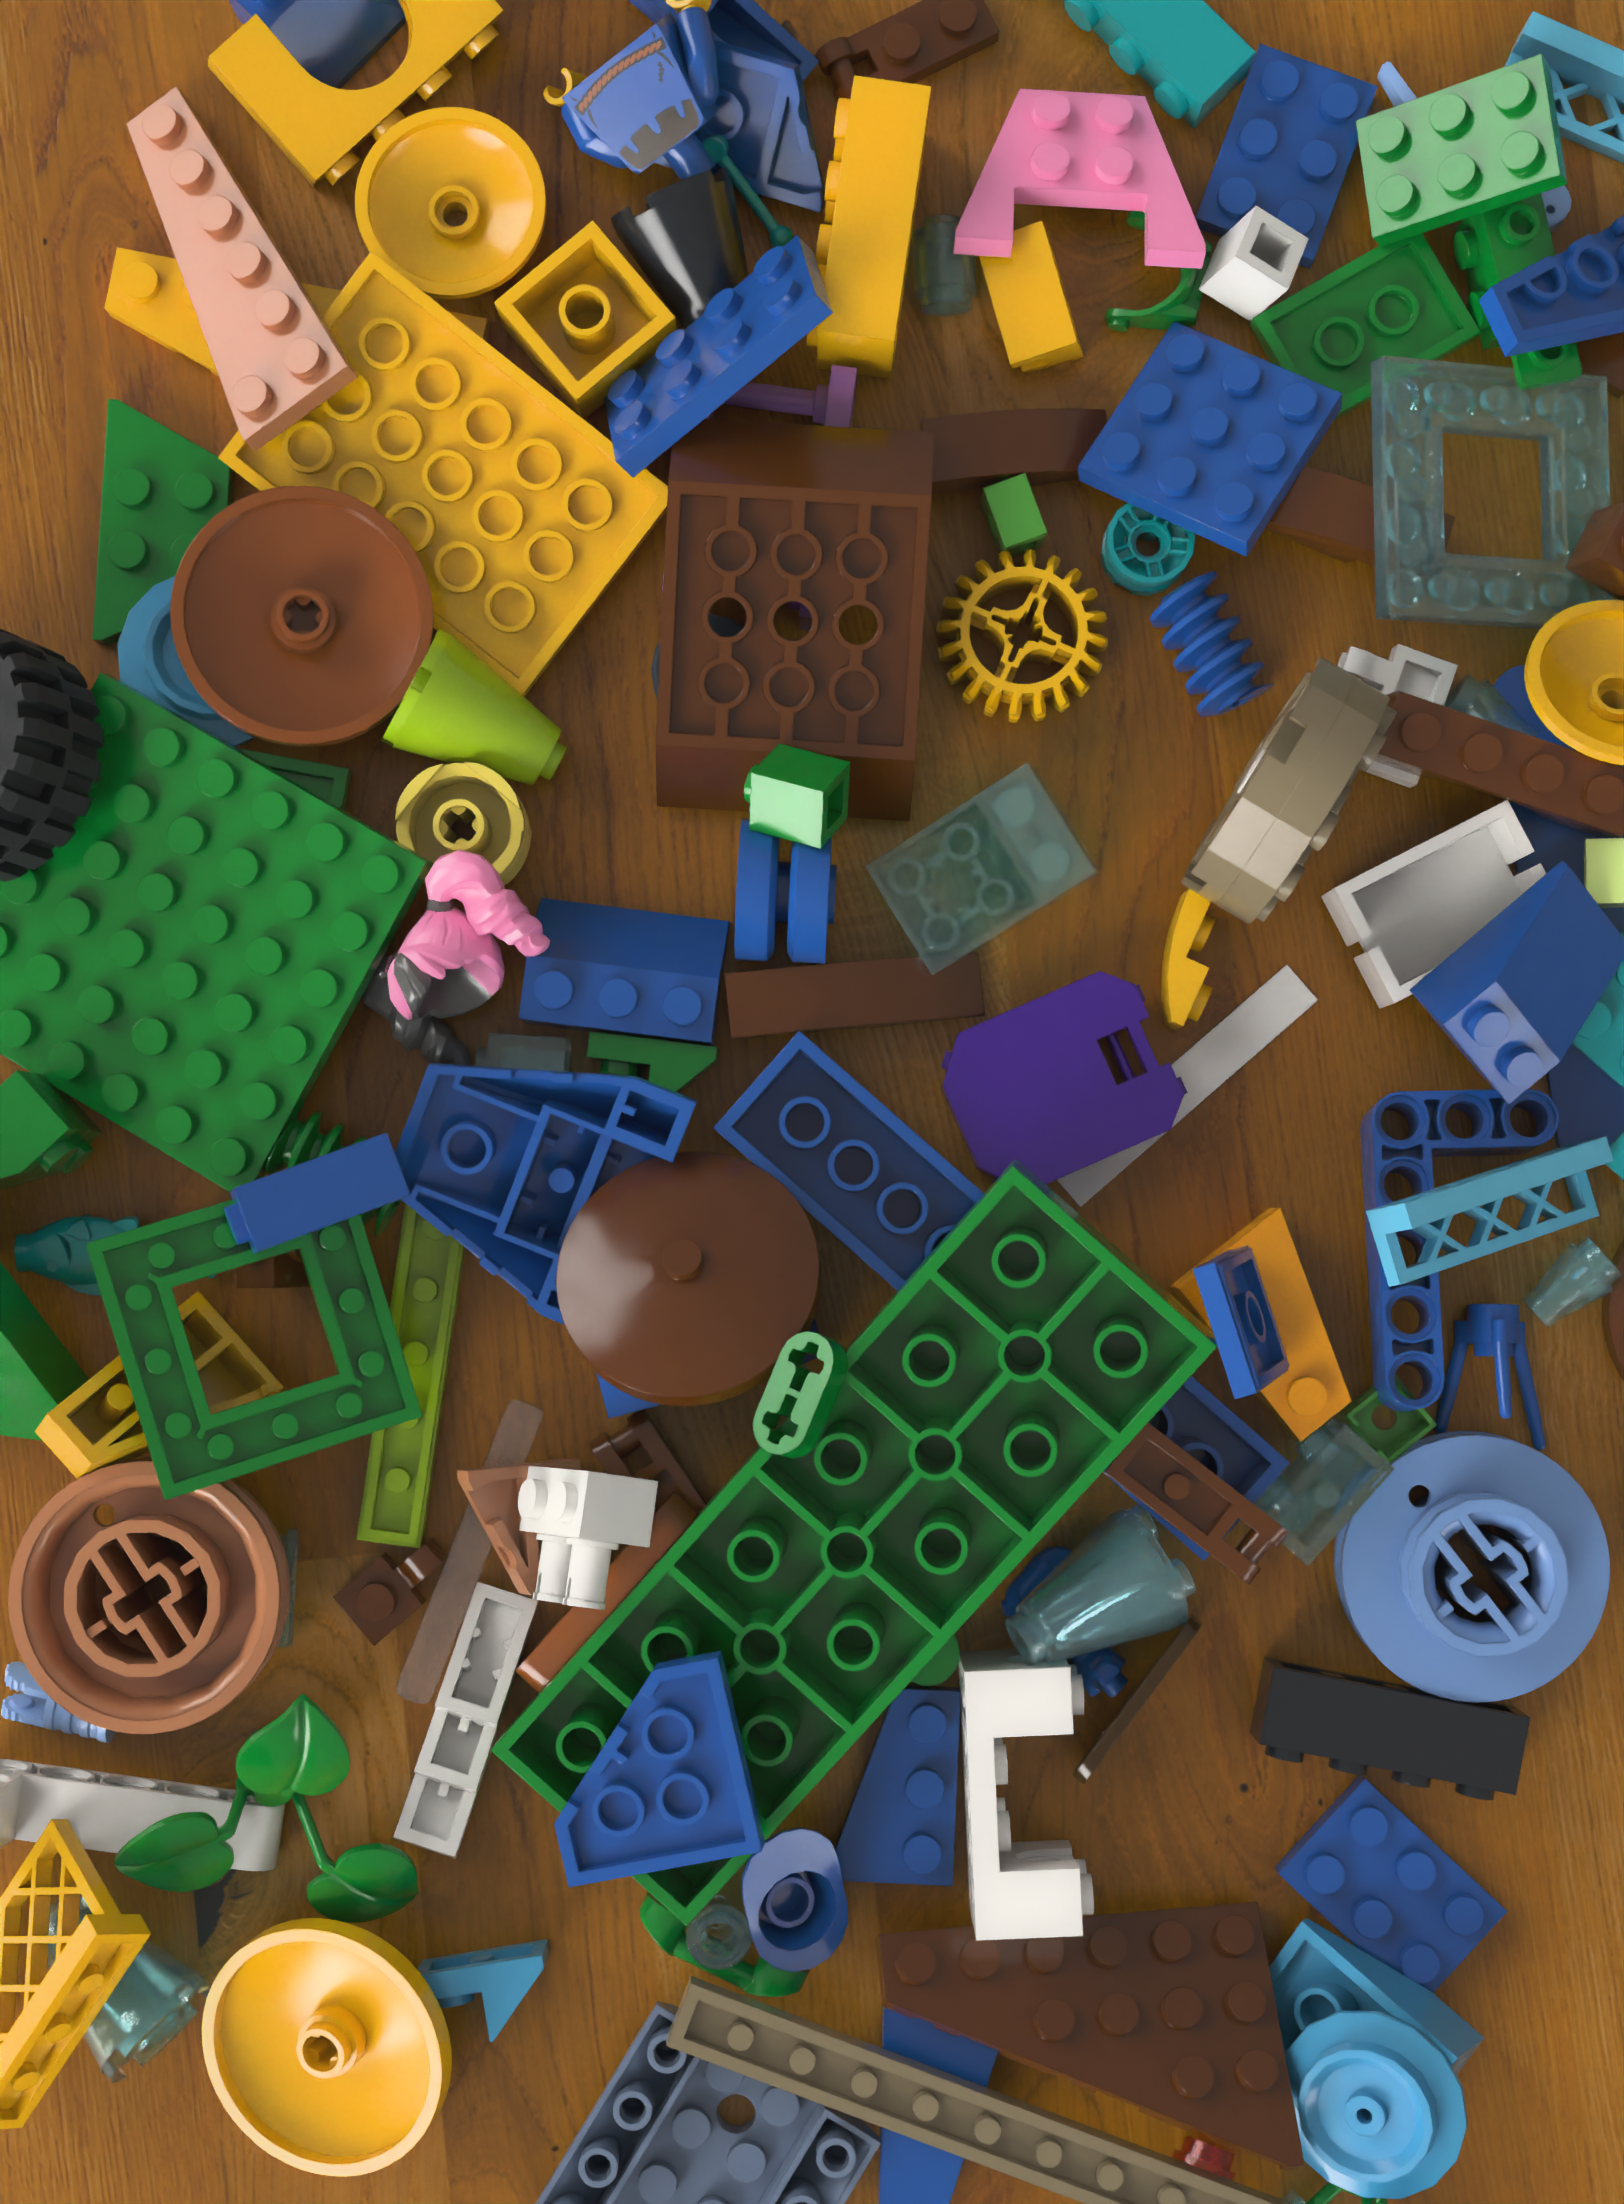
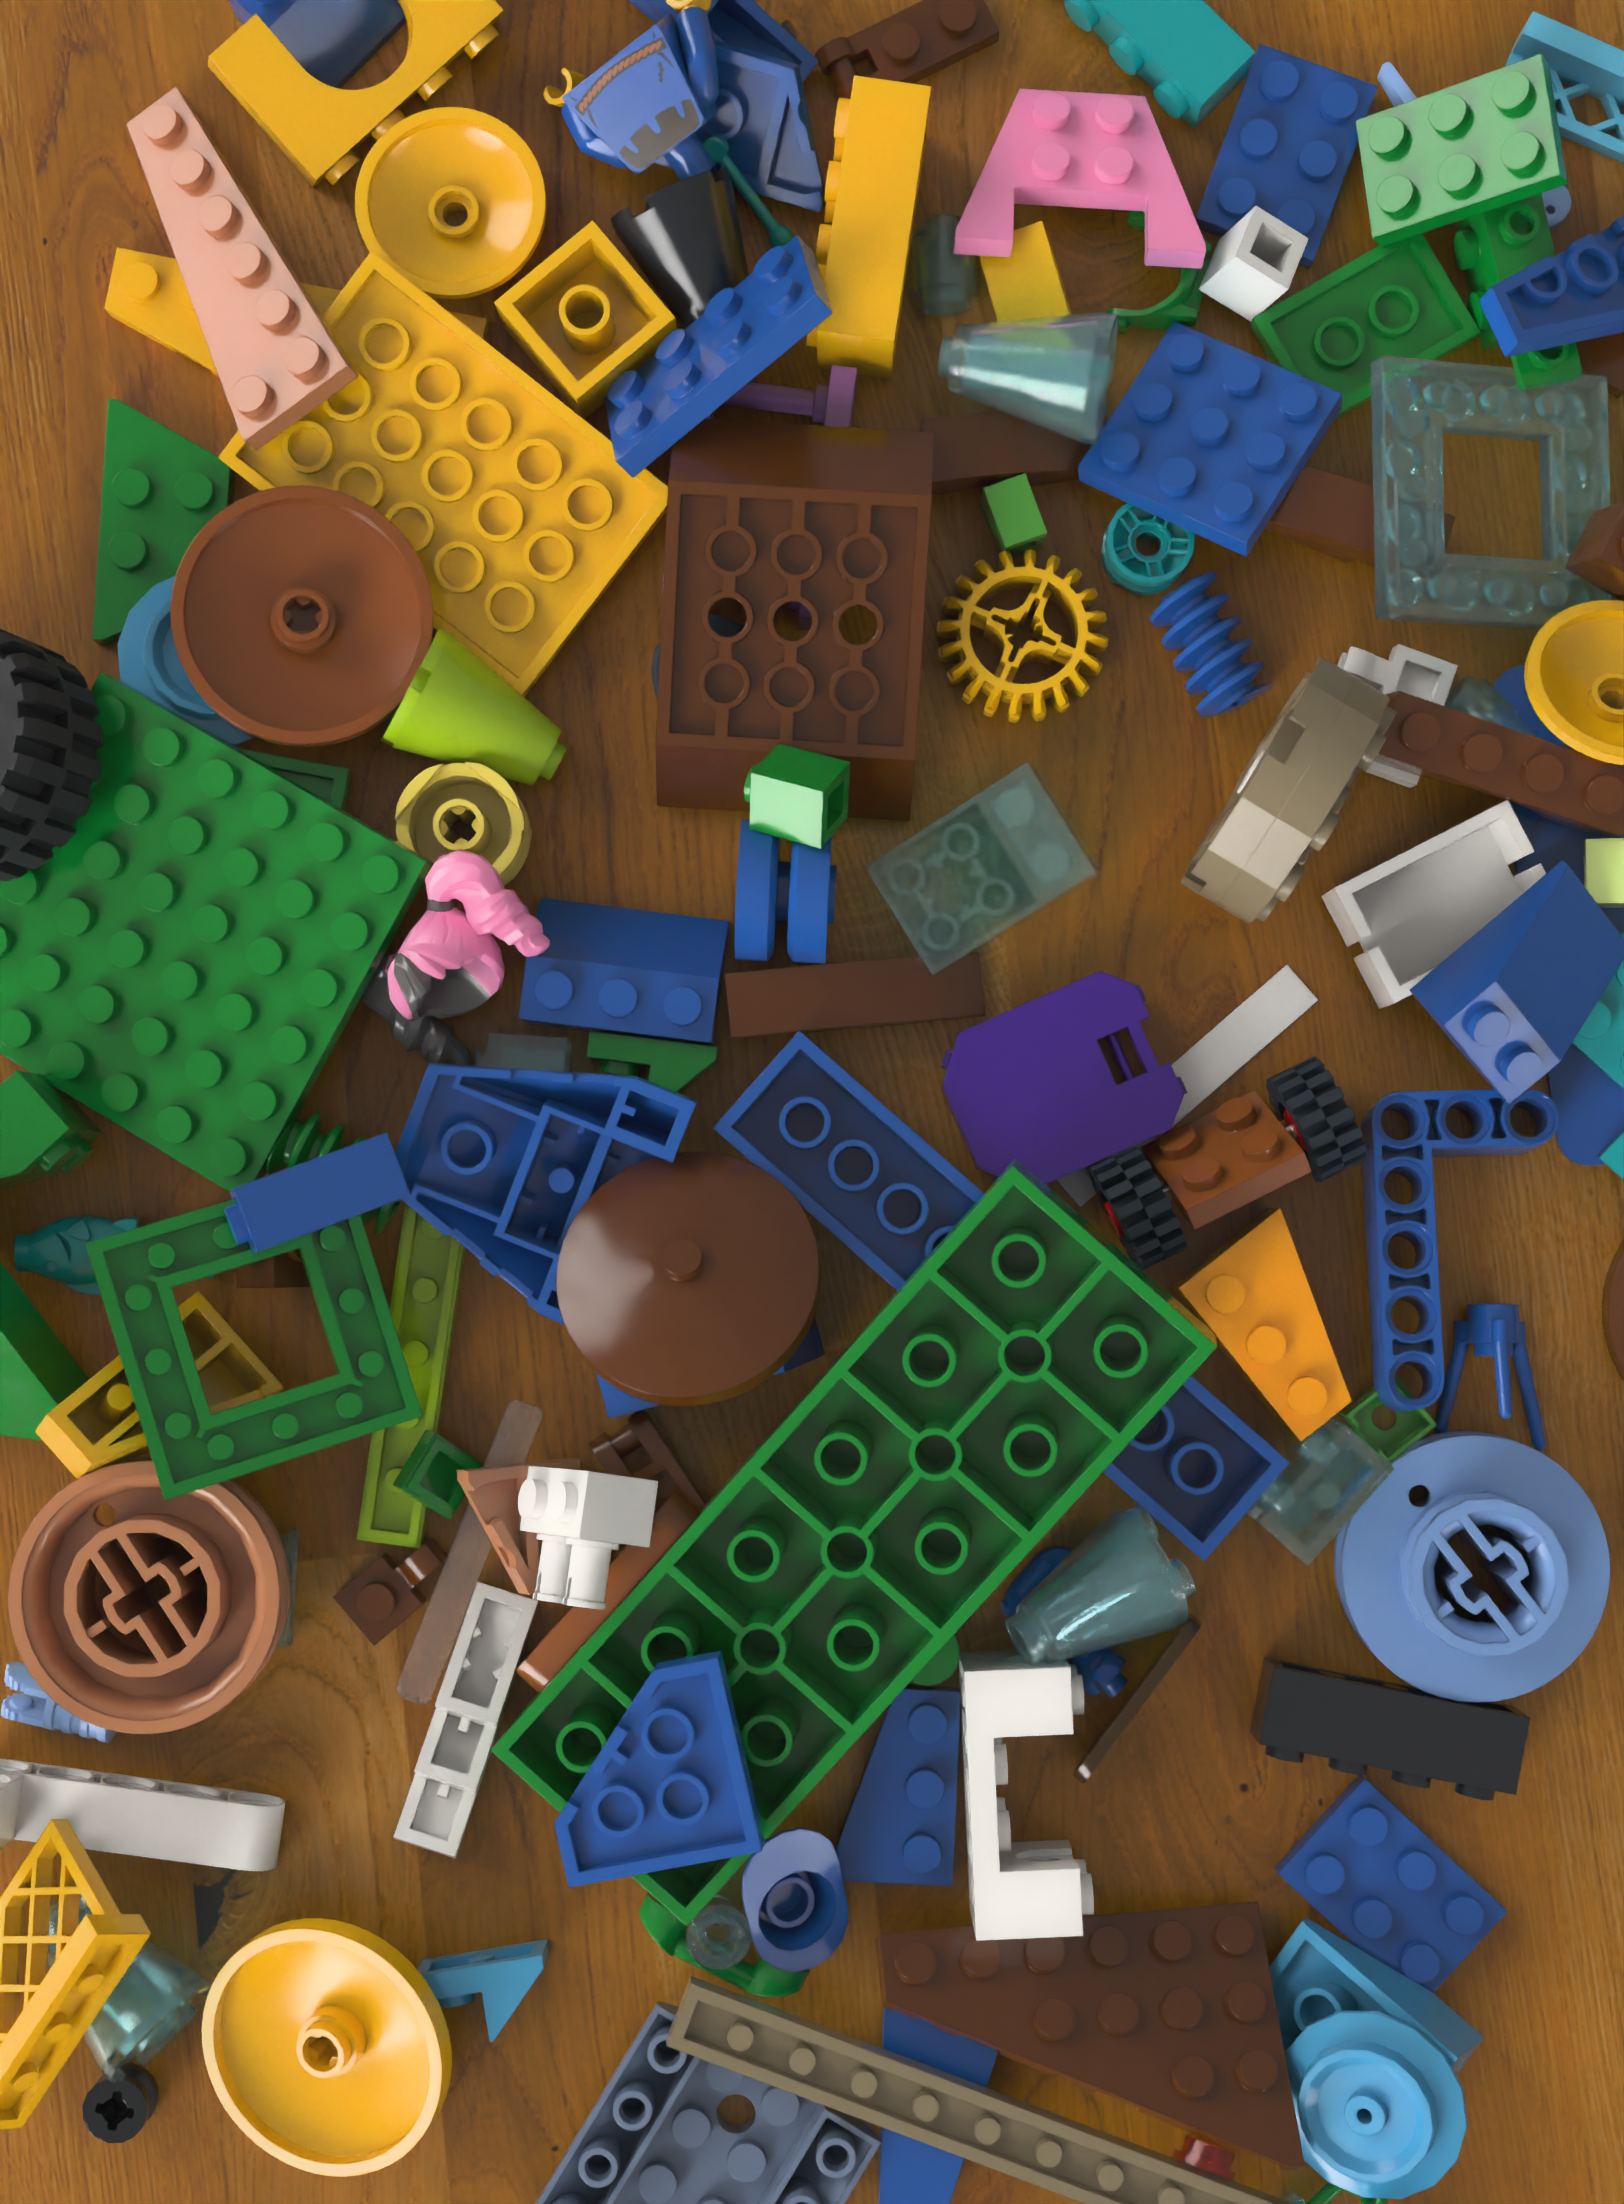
(135, 2092): none -> black wheel
(282, 1761): green plant -> none
(432, 1474): none -> green tile
(800, 1395): beam -> none
(1037, 369): none -> clear light blue cone
(1182, 978): yellow slope -> none
(1194, 1500): reddish brown plate -> none
(1227, 1160): none -> plate
(1241, 1321): blue plate -> none
(1487, 1190): medium azure fence -> none
(1572, 1282): clear light blue cone -> none

